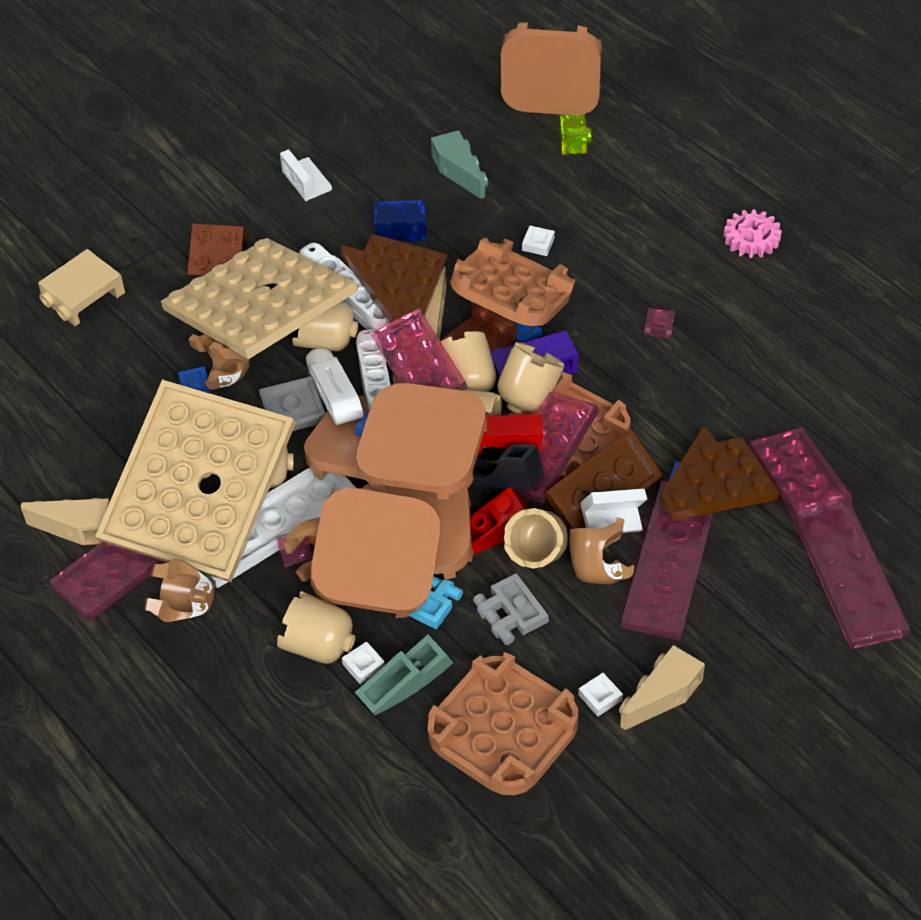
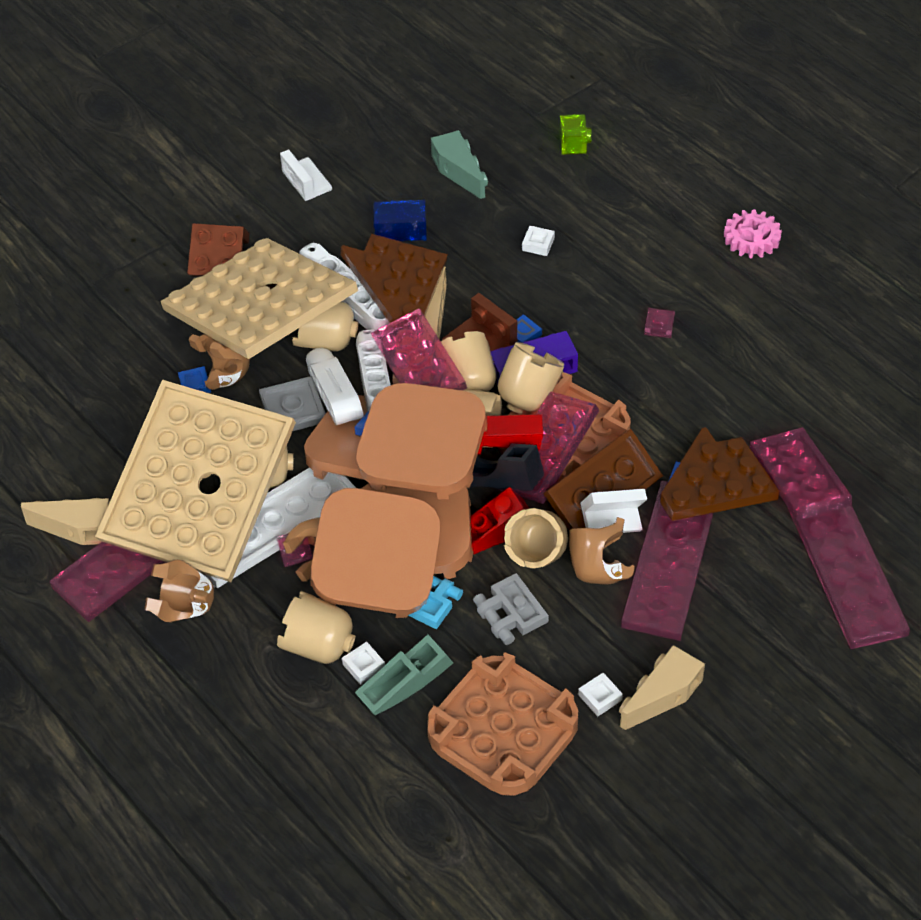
(79, 285): tan panel -> none
(512, 284): nougat tile -> none
(550, 70): nougat tile -> none

